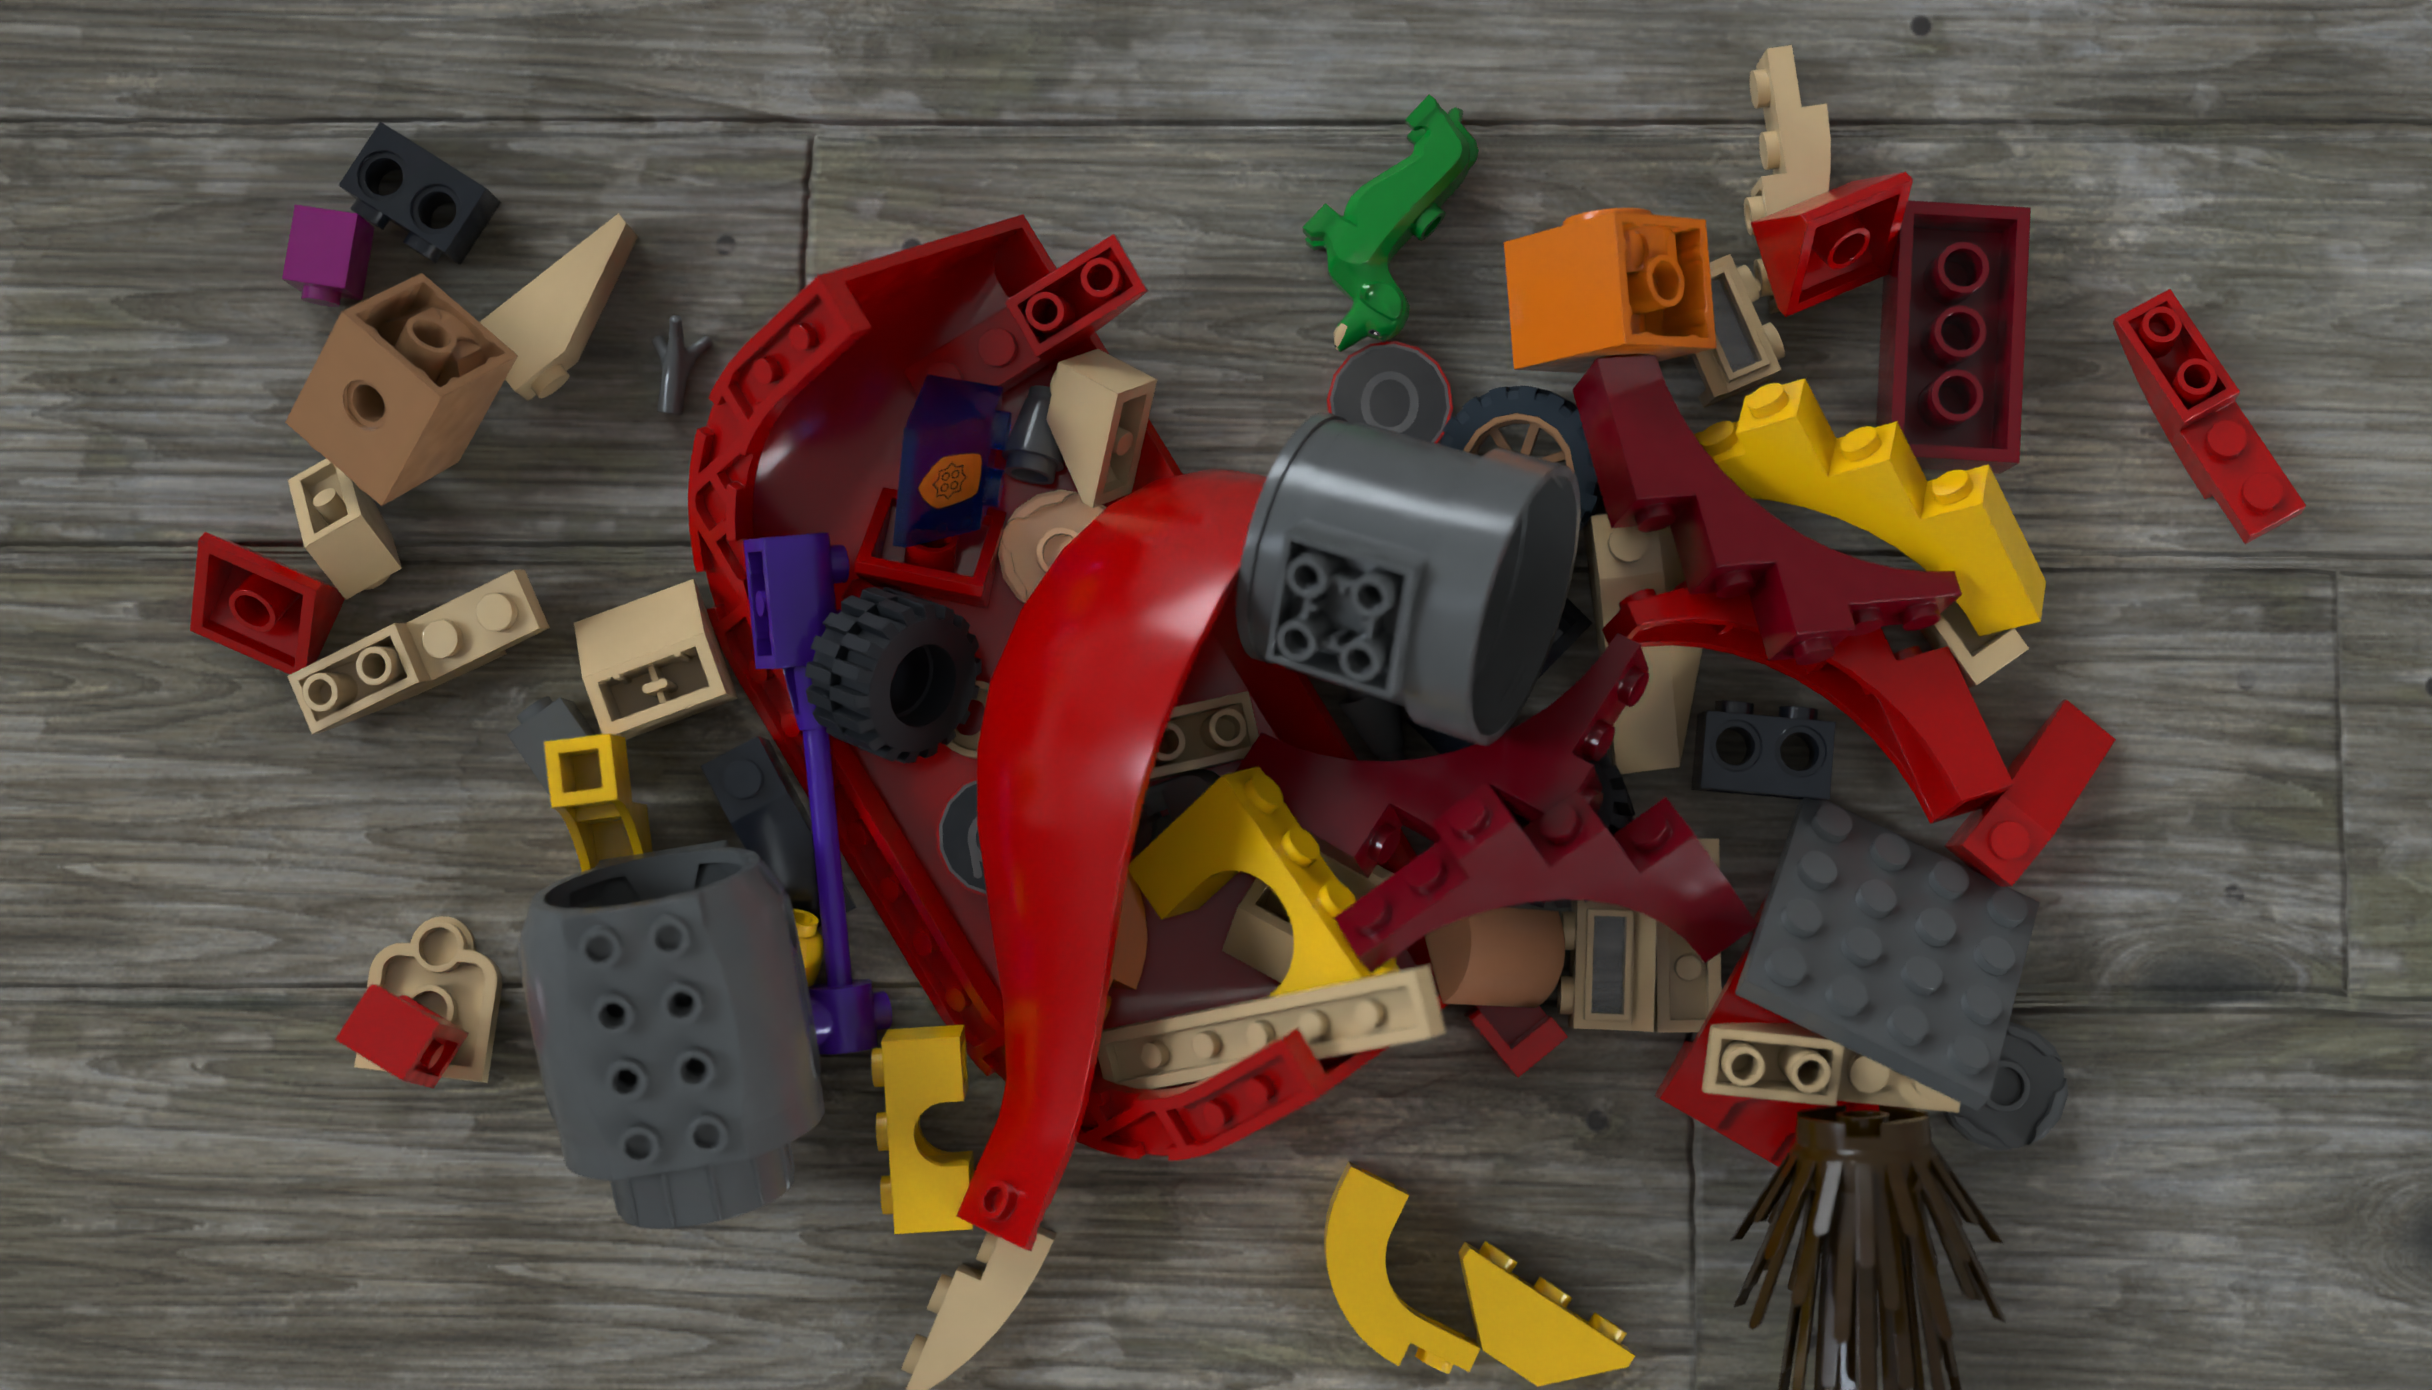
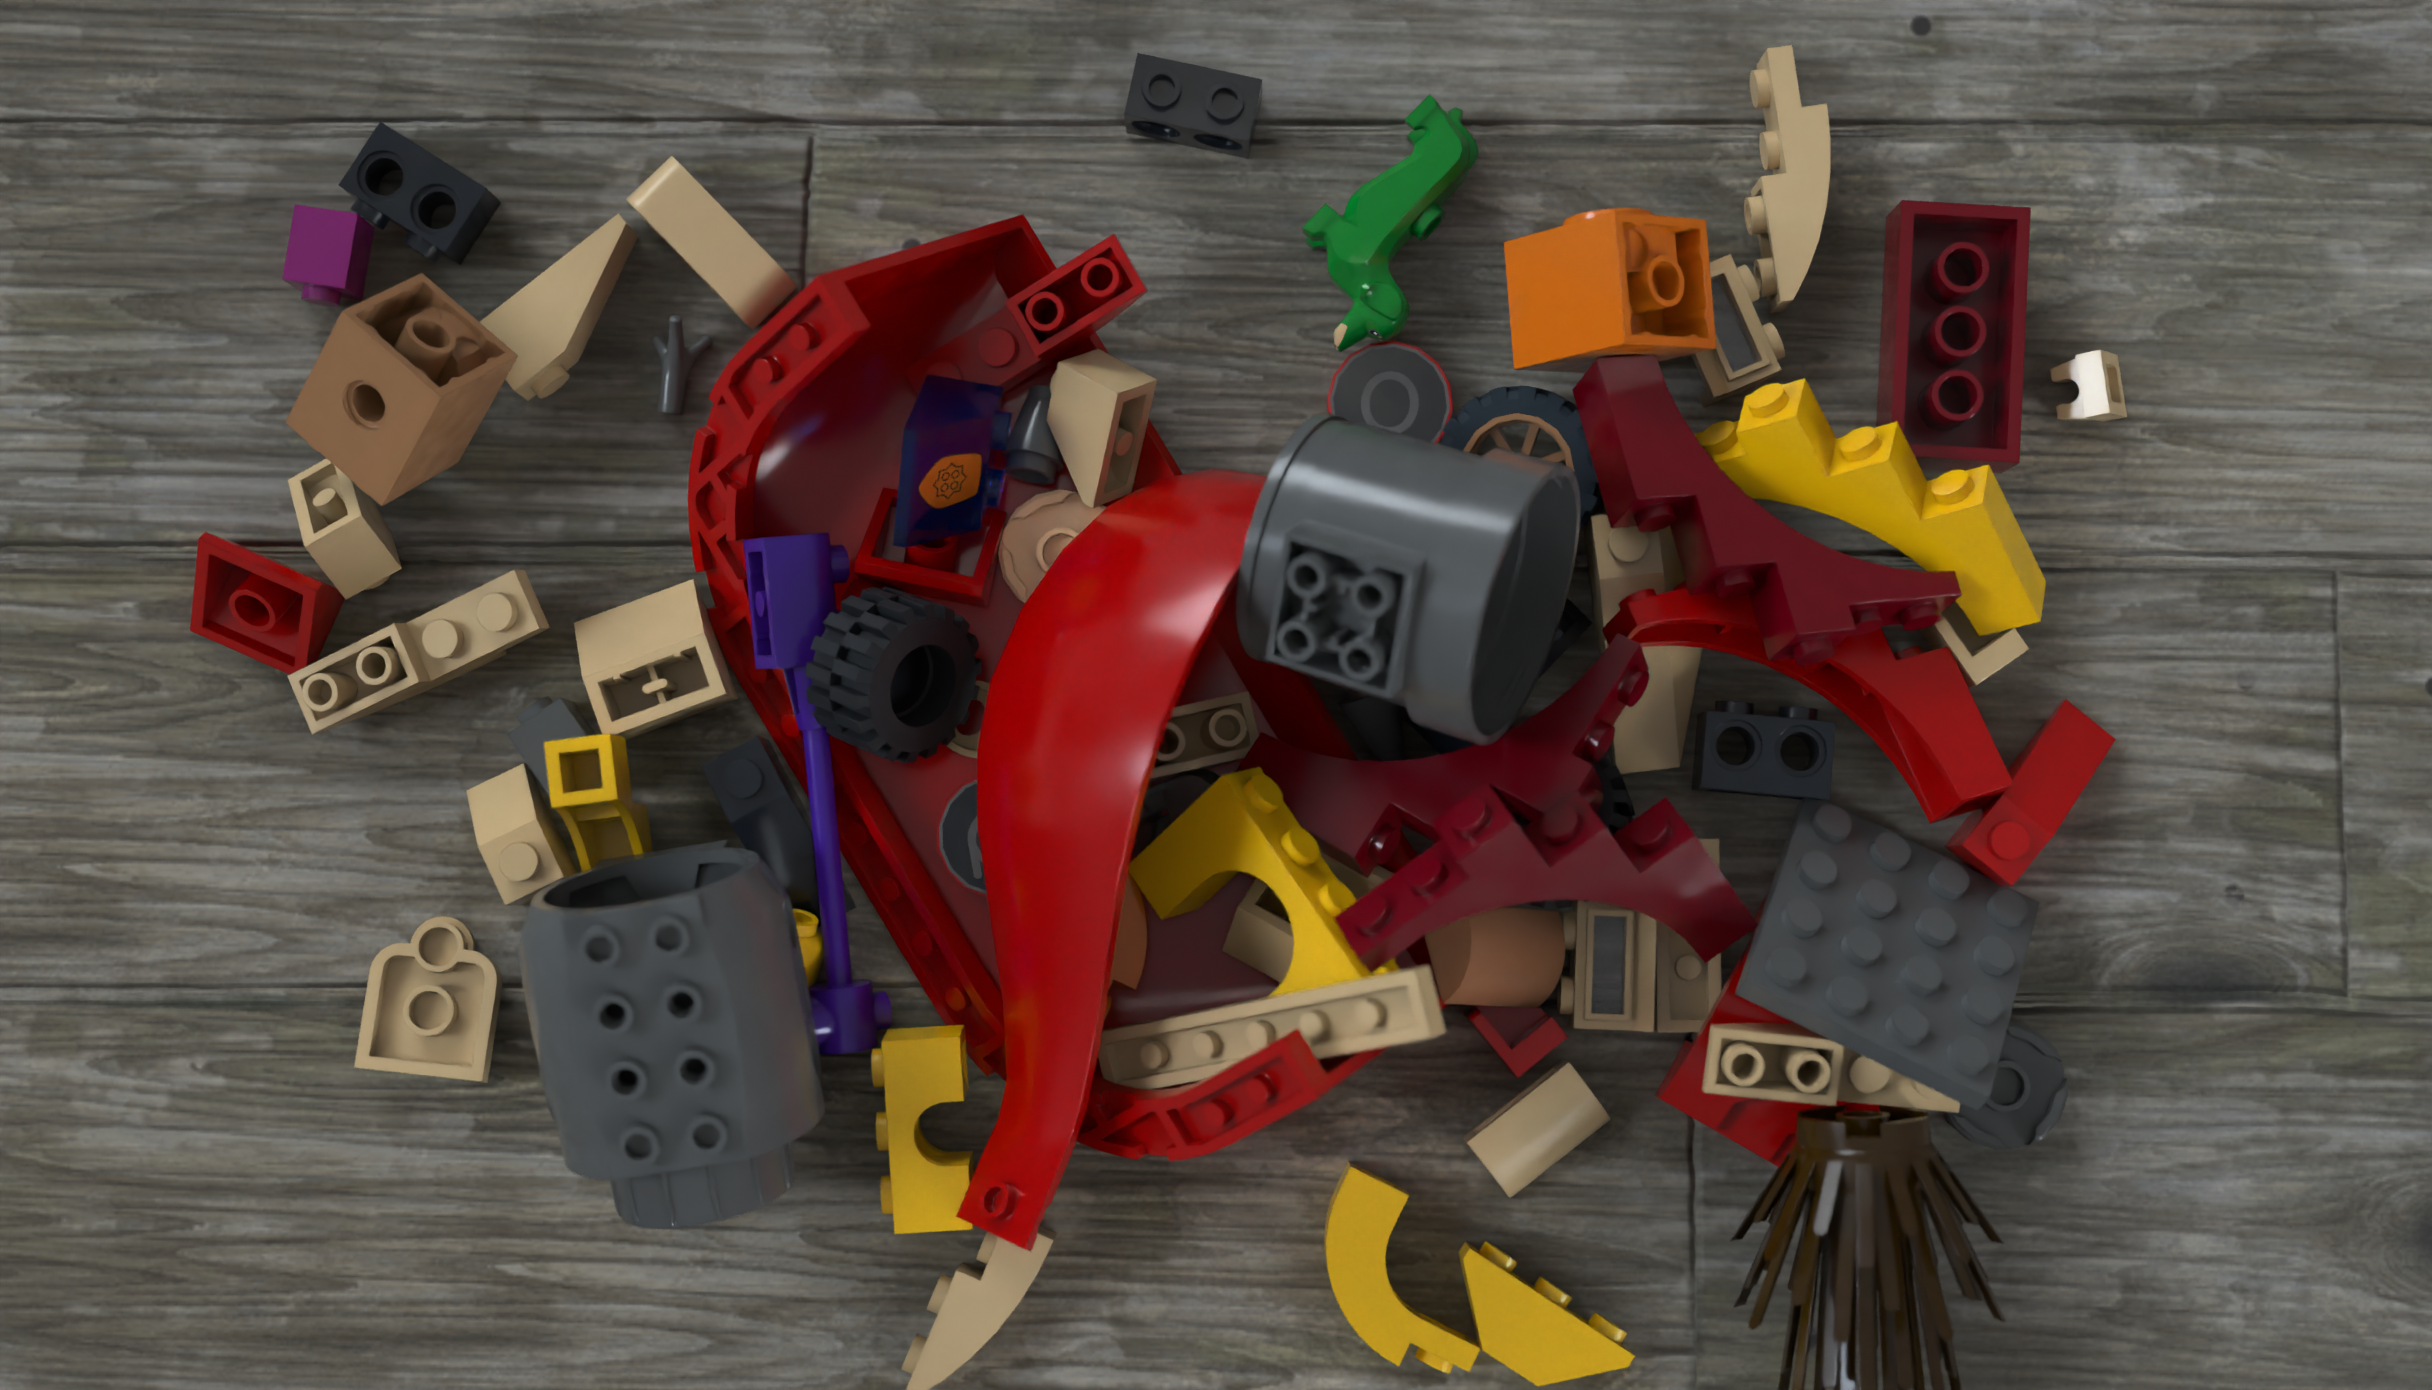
(402, 1036): red panel -> none
(517, 836): none -> tan slope
(712, 242): none -> tan beam
(1193, 105): none -> black brick
(1537, 1127): none -> tan brick
(1832, 240): red slope -> none
(2098, 384): none -> tan tile
(2201, 417): red slope -> none

